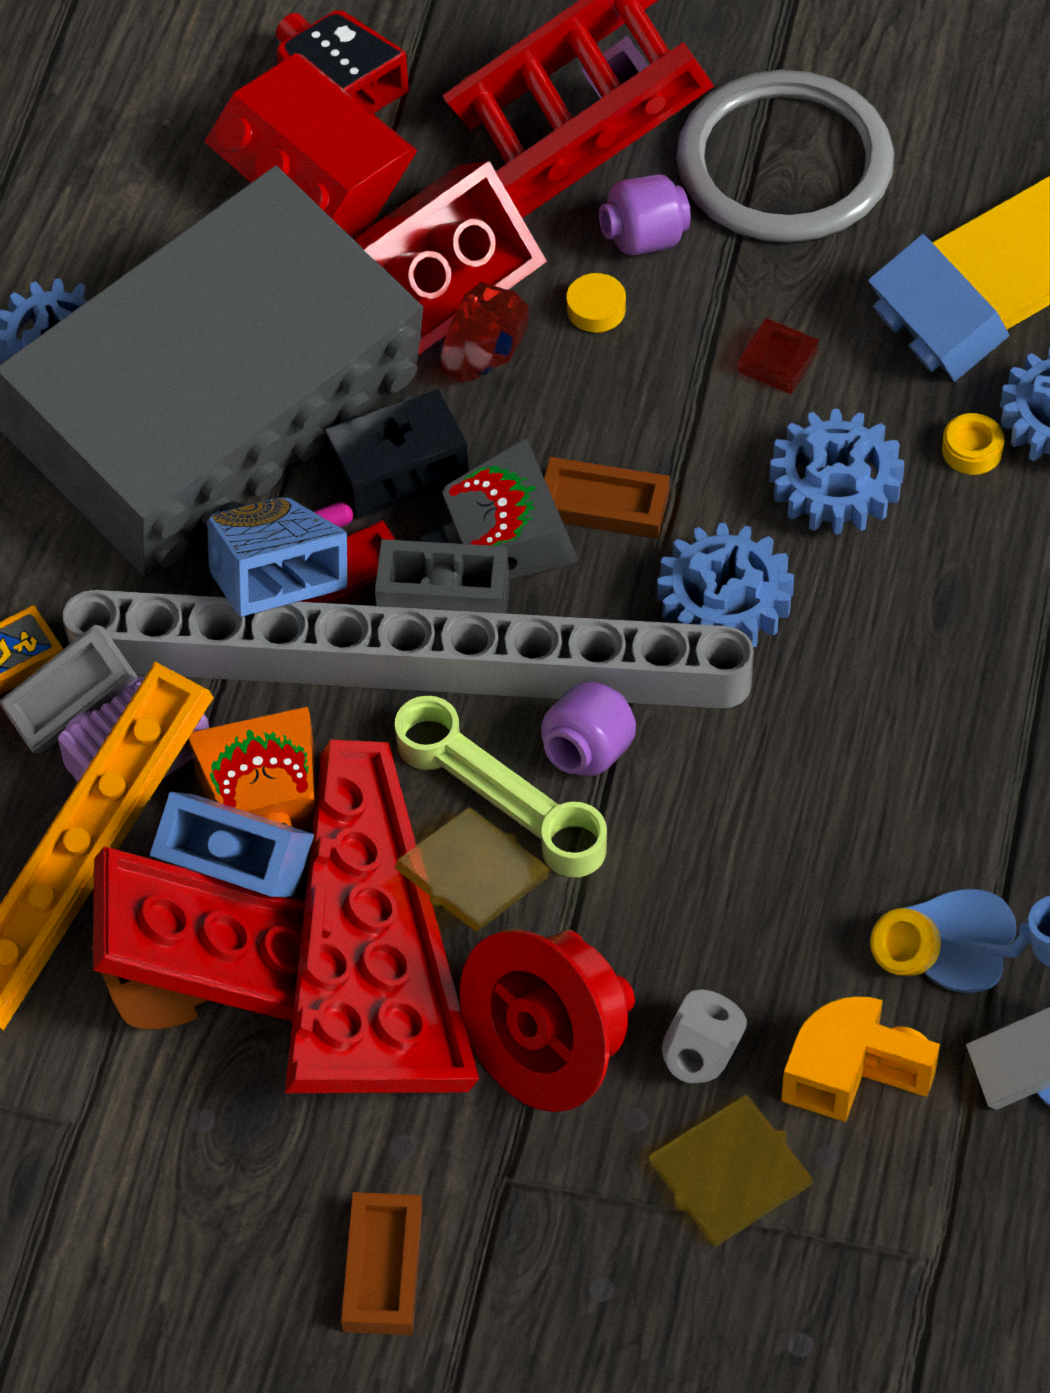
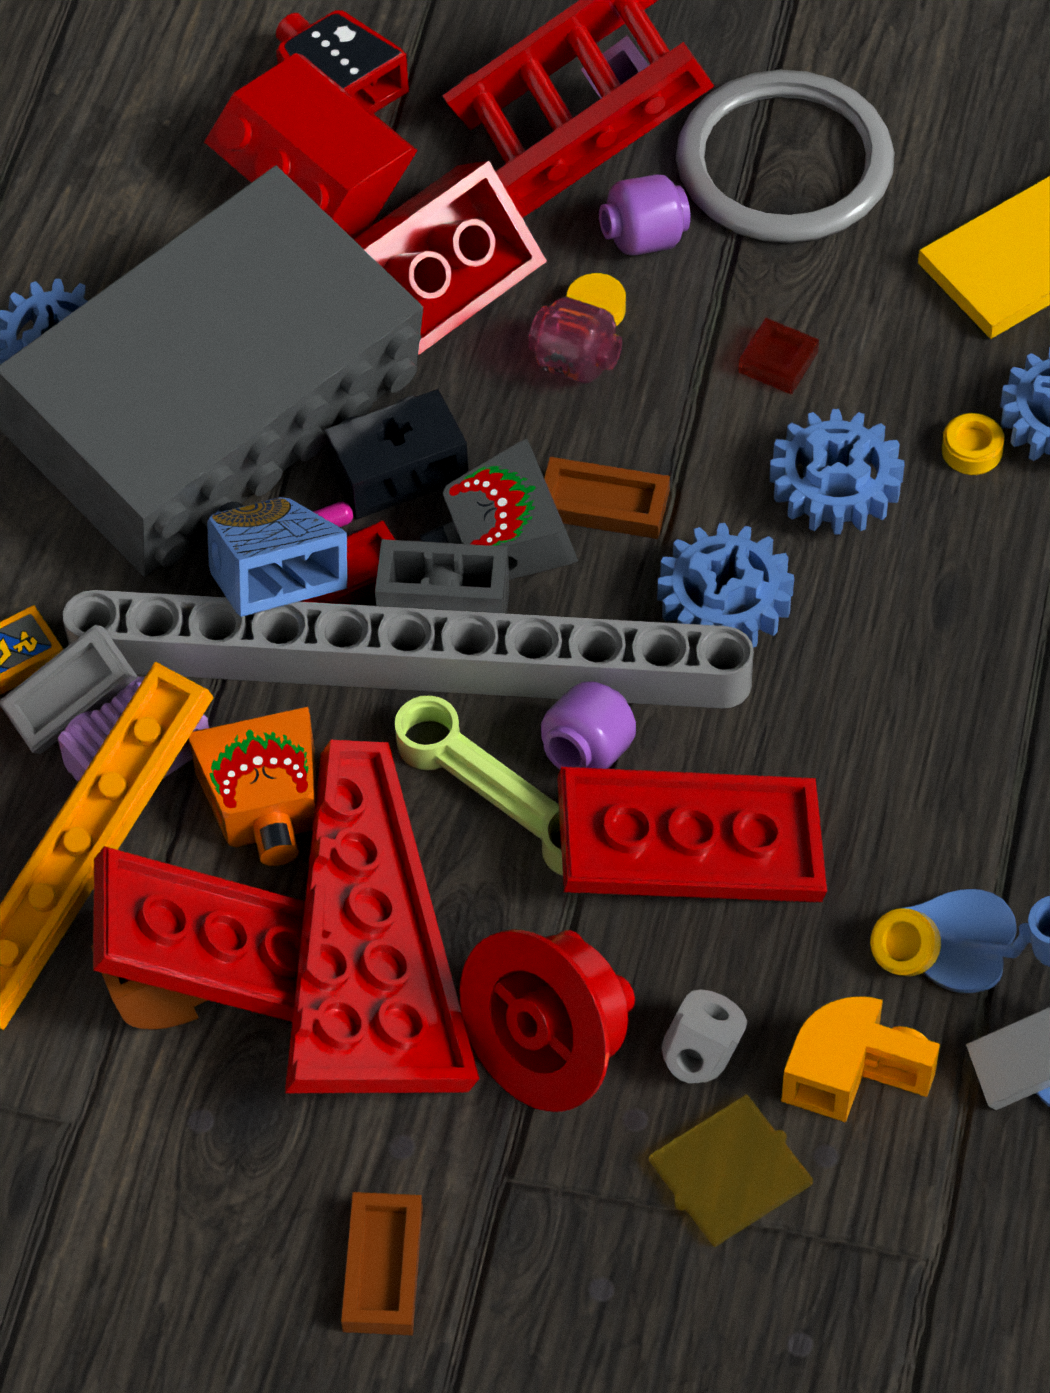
(232, 845): medium blue brick -> none
(472, 869): clear yellow piece -> none
(484, 332): clear red rock -> none
(575, 340): none -> clear pink head
(690, 835): none -> red tile
(938, 309): medium blue brick -> none

